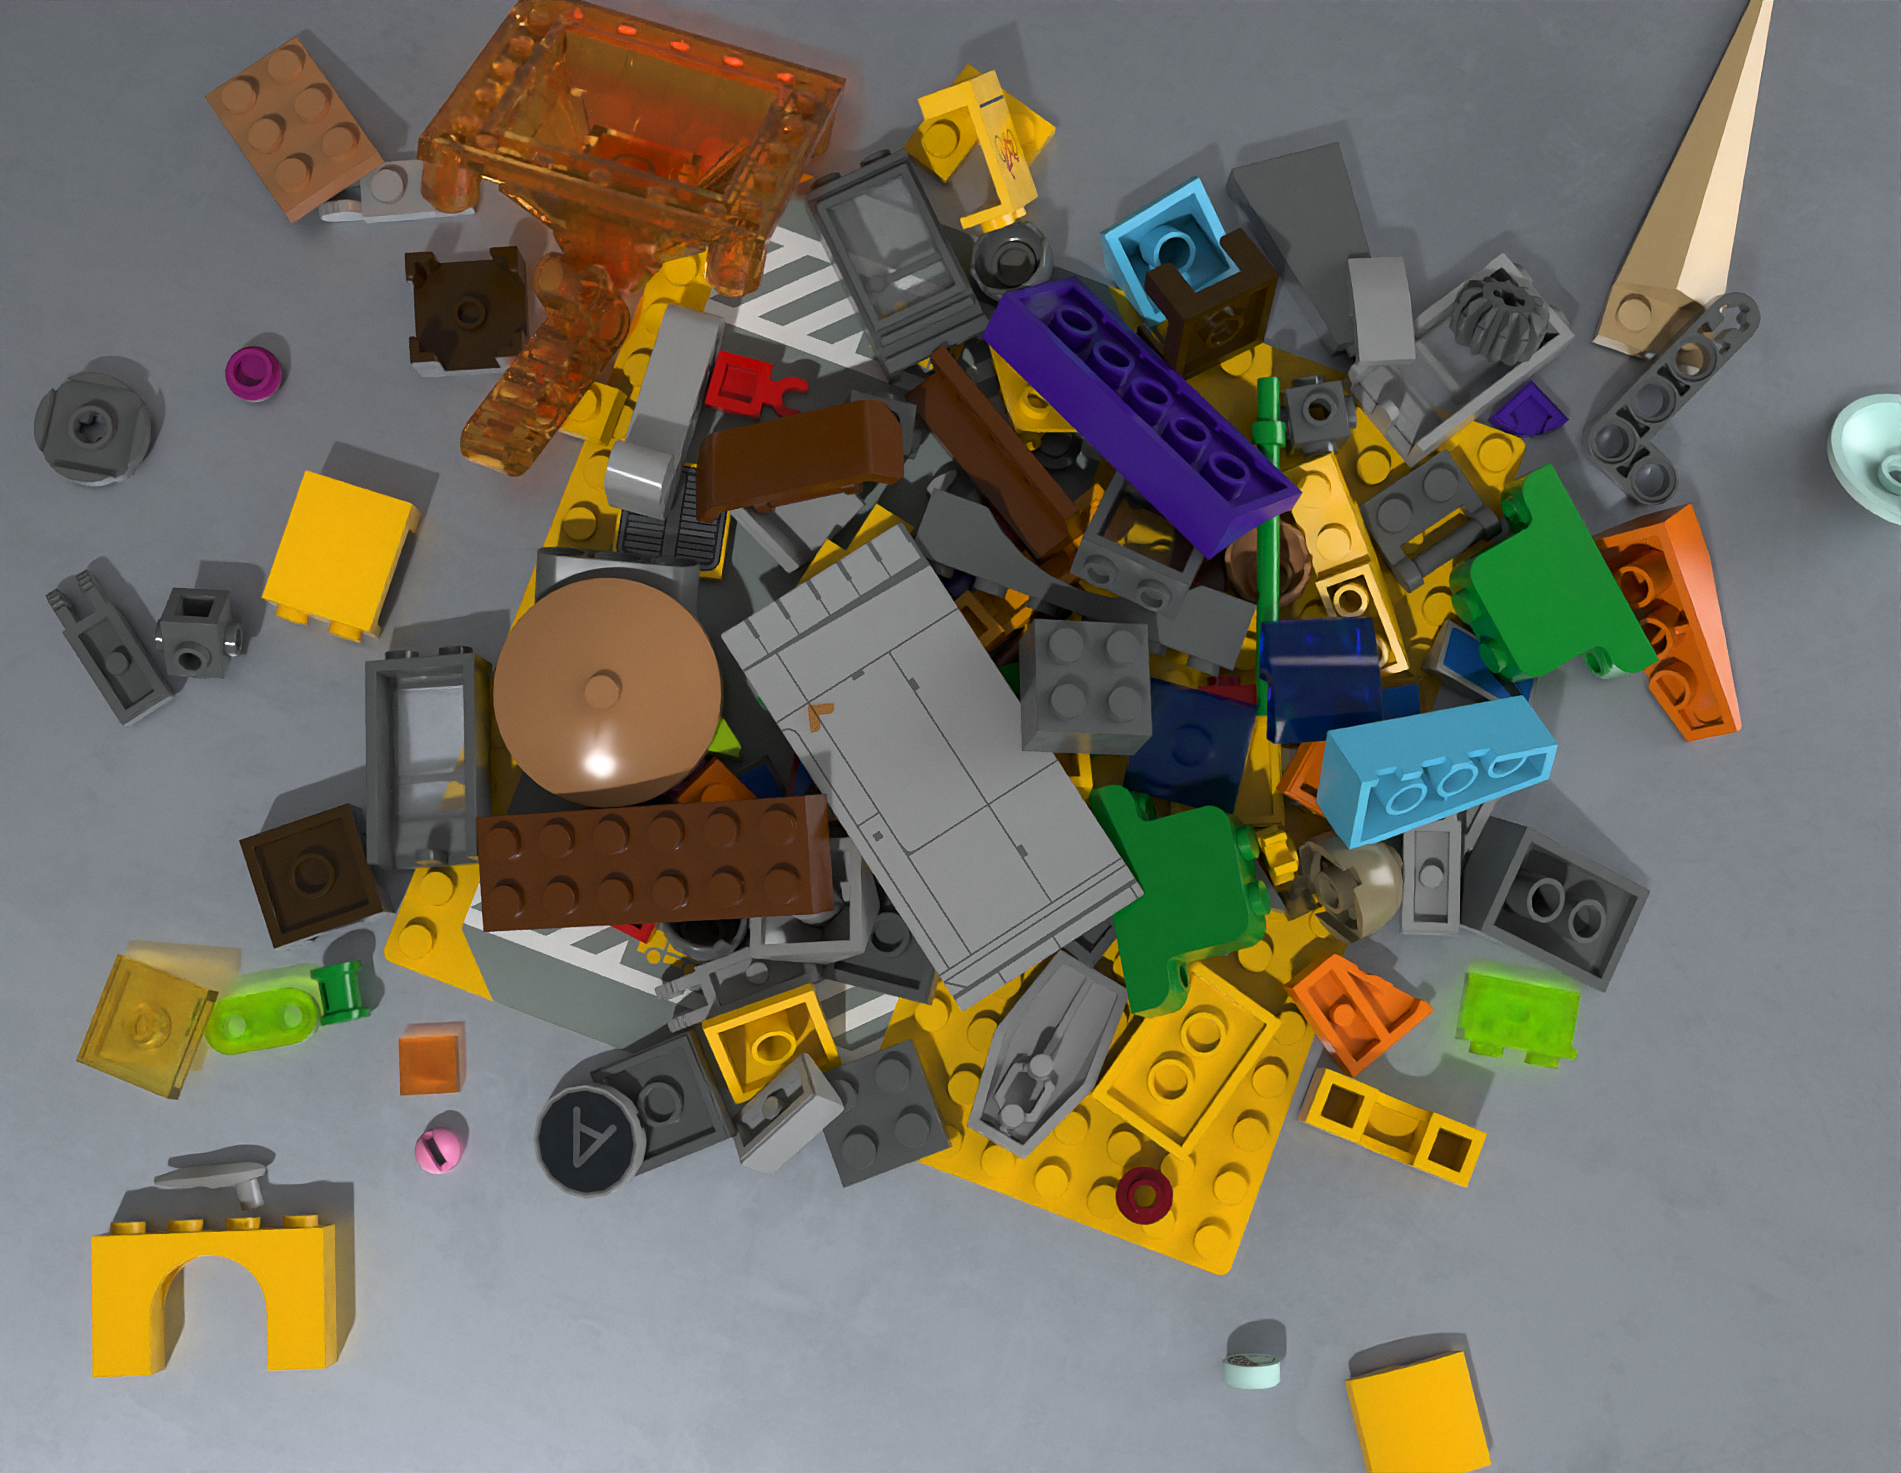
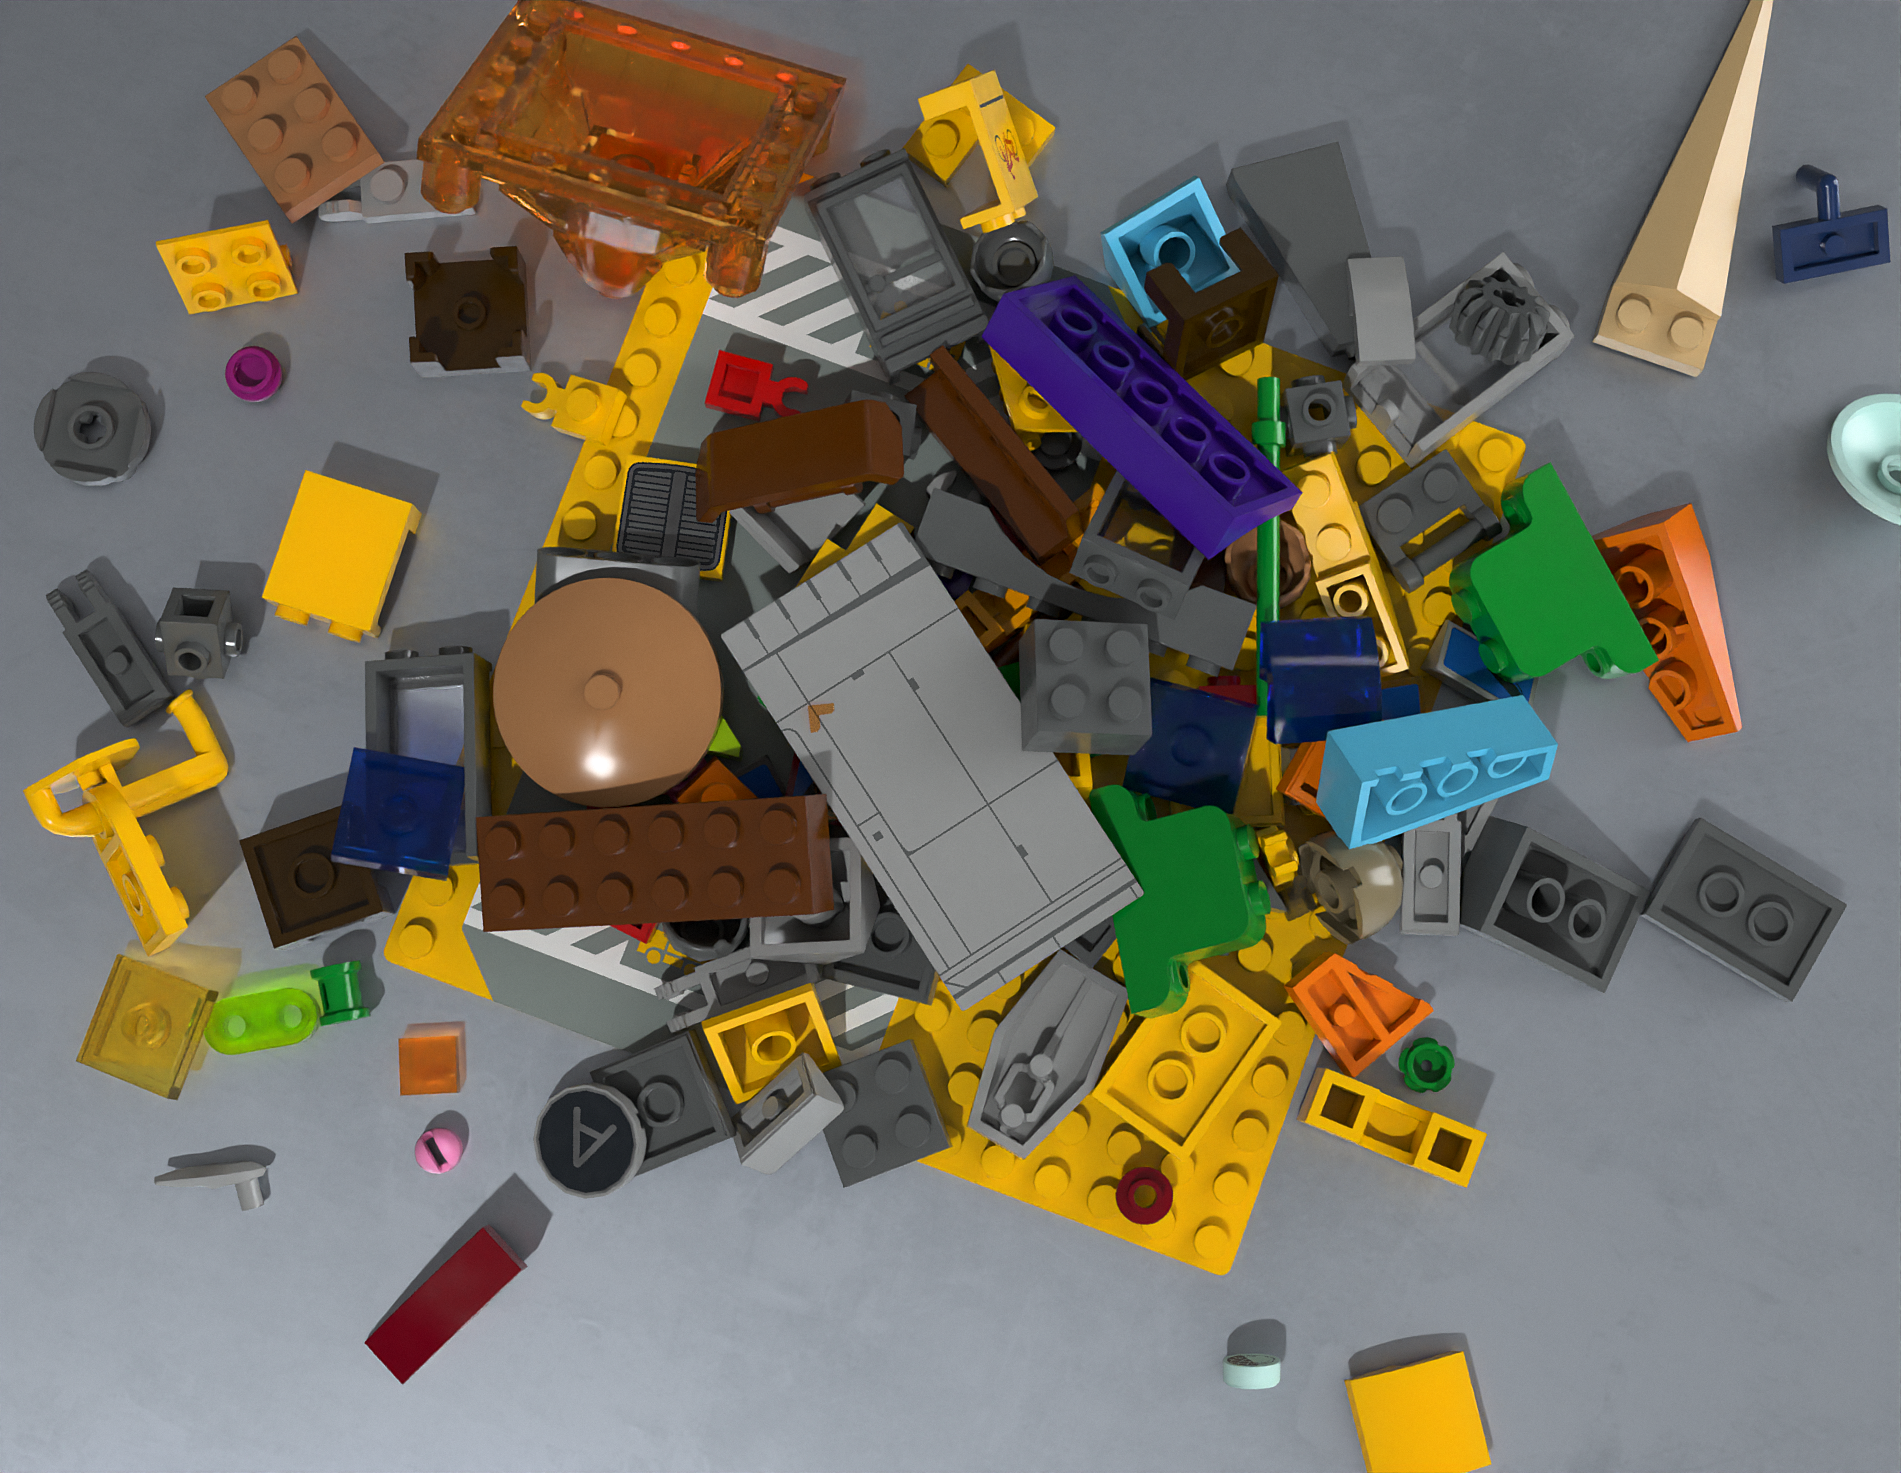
(112, 812): none -> yellow plate
(137, 1267): yellow arch -> none
(228, 267): none -> yellow hinge
(399, 814): none -> clear blue plate
(445, 1303): none -> dark red slope
(553, 369): clear orange beam -> none
(649, 462): light grey beam -> none
(1441, 1060): none -> green plate
(1519, 1018): clear neon green bracket -> none
(1528, 414): dark purple tile -> none
(1676, 392): dark grey beam -> none
(1743, 910): none -> dark grey plate
(1832, 240): none -> dark blue plate

